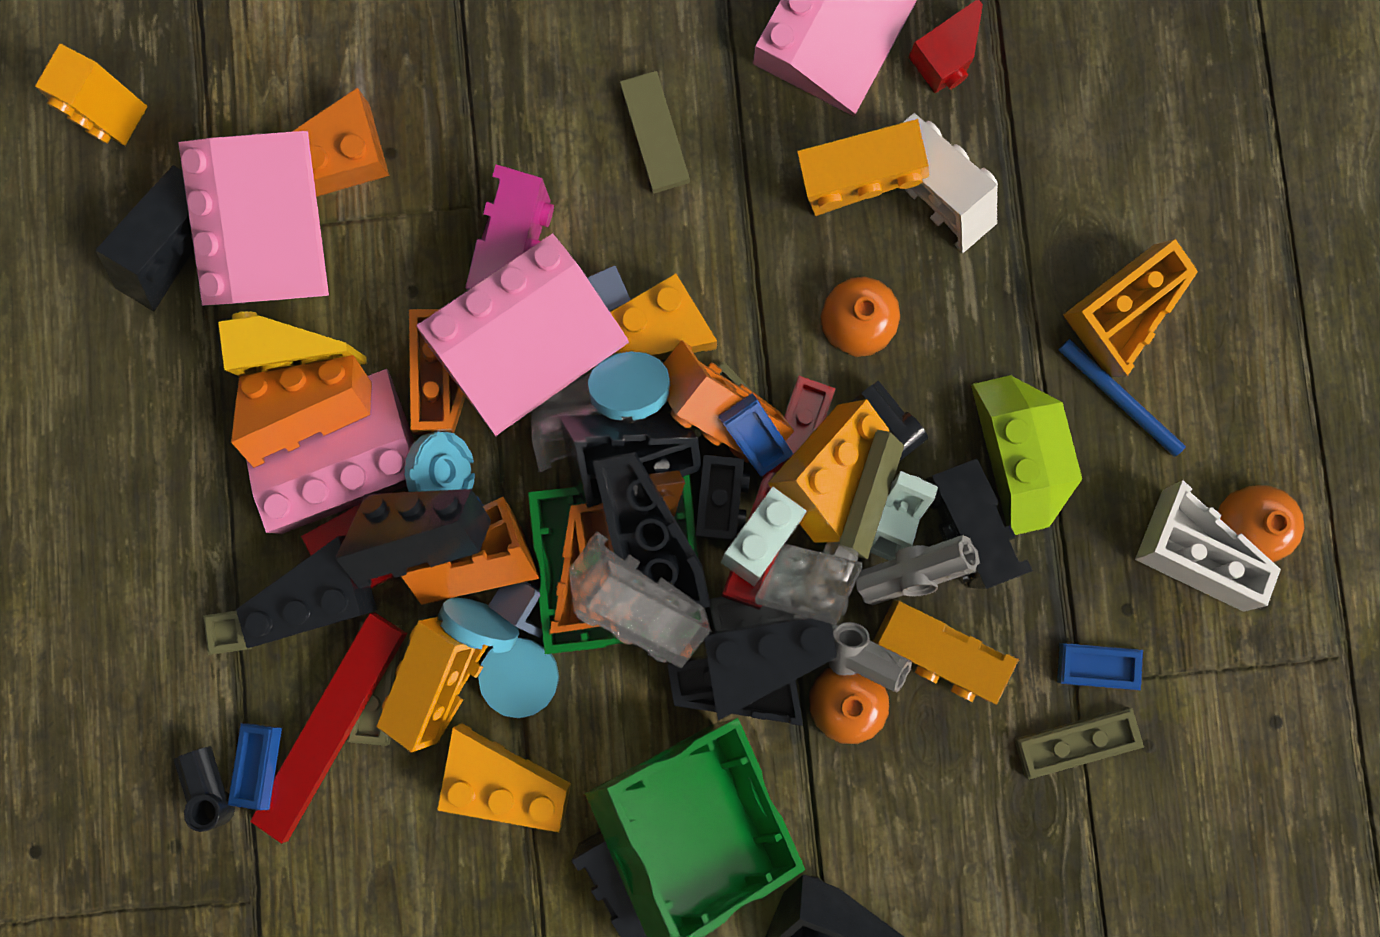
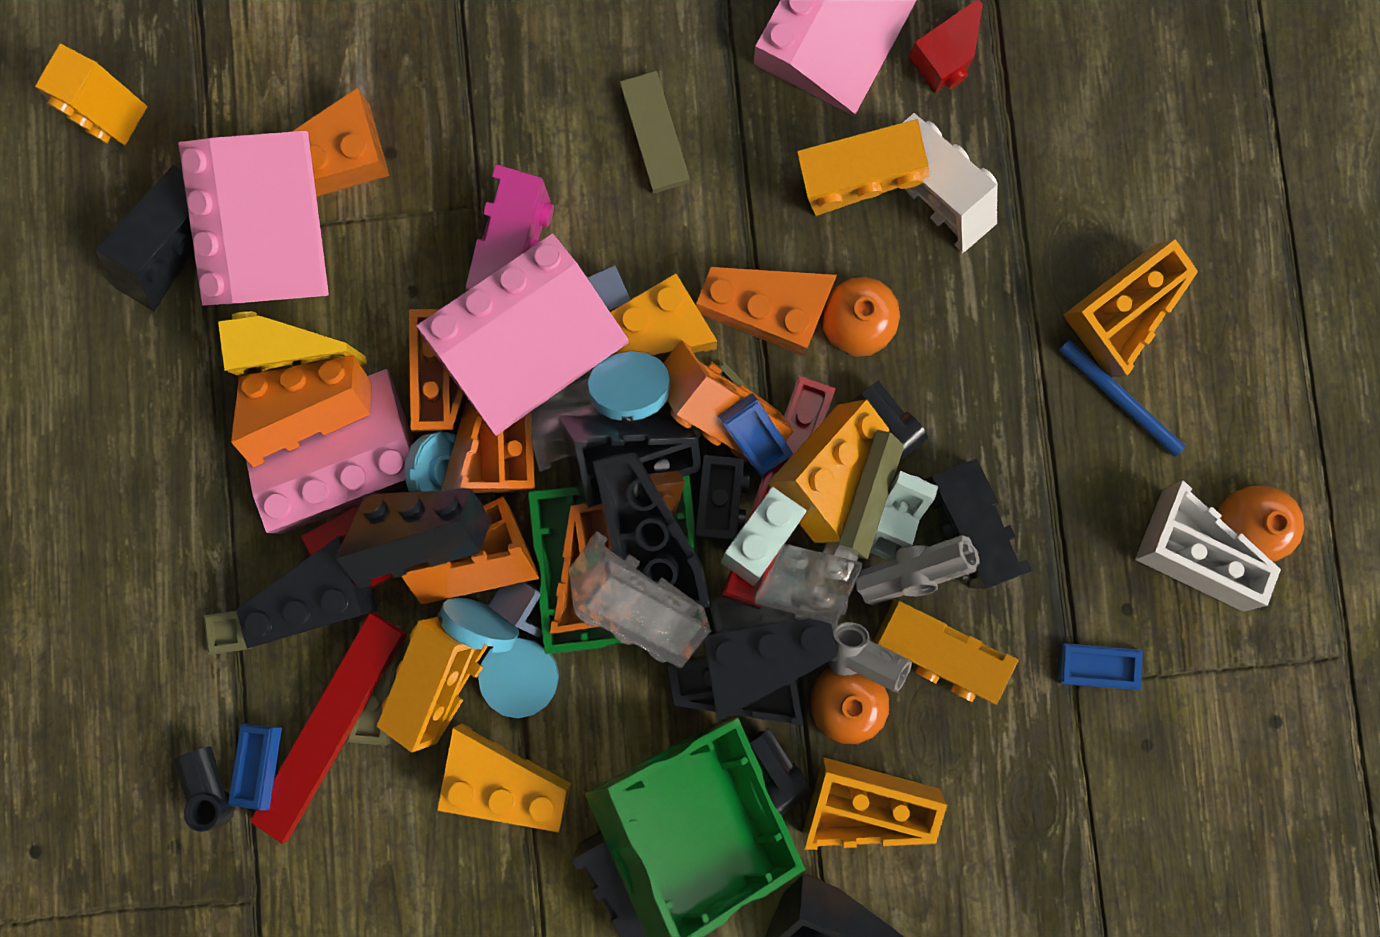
(490, 461): none -> orange wedge
(767, 303): none -> orange wedge
(781, 778): none -> black piece
(870, 808): none -> light orange wedge
(1027, 451): lime wedge -> none
(1079, 743): olive tile -> none

